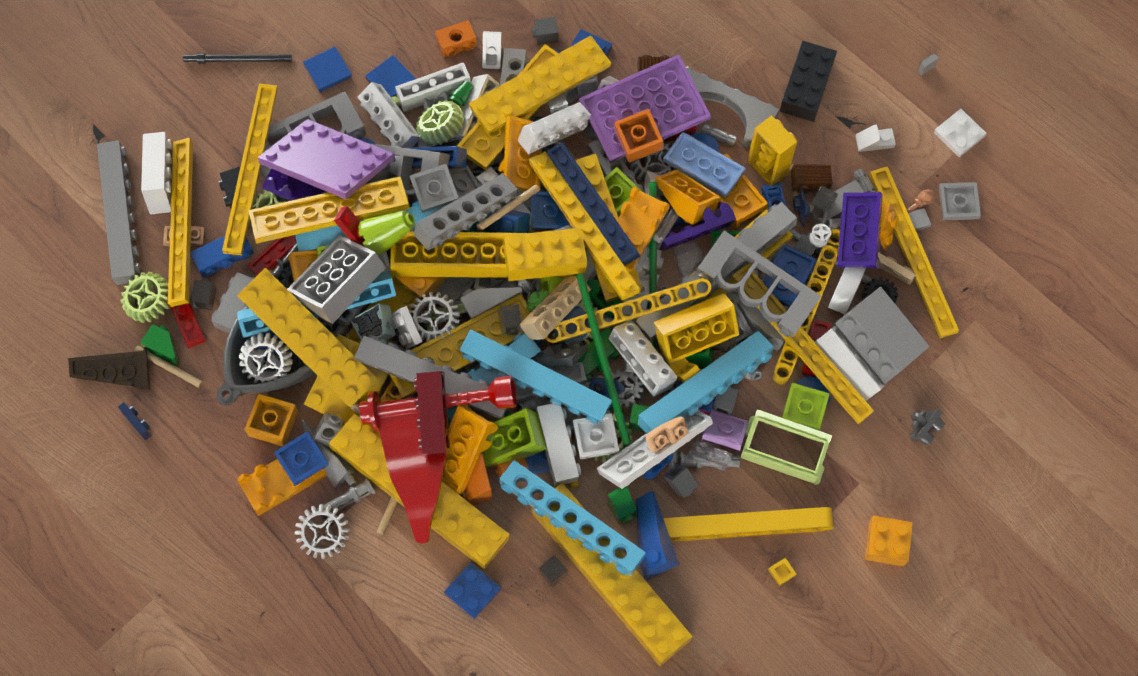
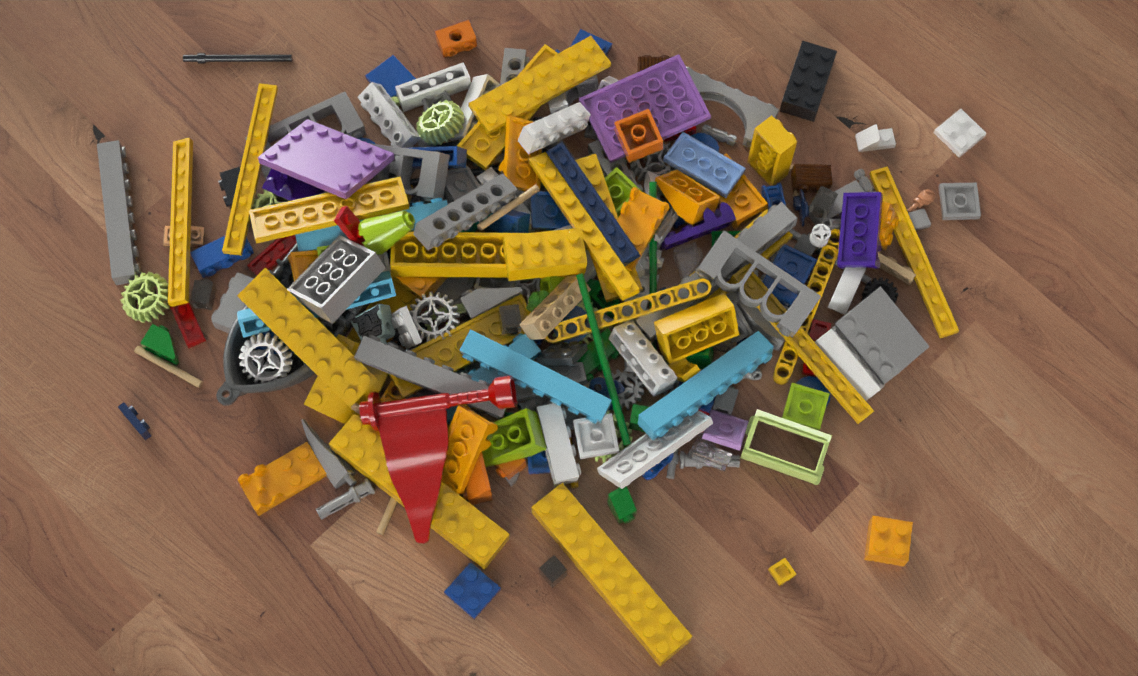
(116, 368): dark brown wing -> none
(156, 172): white wedge -> none
(271, 420): light orange brick -> none
(301, 458): blue plate -> none
(325, 435): light grey brick -> none
(327, 69): blue tile -> none
(330, 536): white gear -> none
(432, 412): dark red brick -> none
(434, 188): light grey plate -> none
(461, 94): green cone -> none
(491, 50): white slope -> none
(516, 473): medium azure brick -> none
(526, 285): light grey axle -> none
(545, 30): dark grey brick -> none
(653, 538): blue wedge -> none
(668, 432): light nougat slope -> none
(681, 481): dark grey brick -> none
(749, 524): yellow beam -> none
(923, 423): dark grey hips -> none
(927, 64): light grey tile -> none

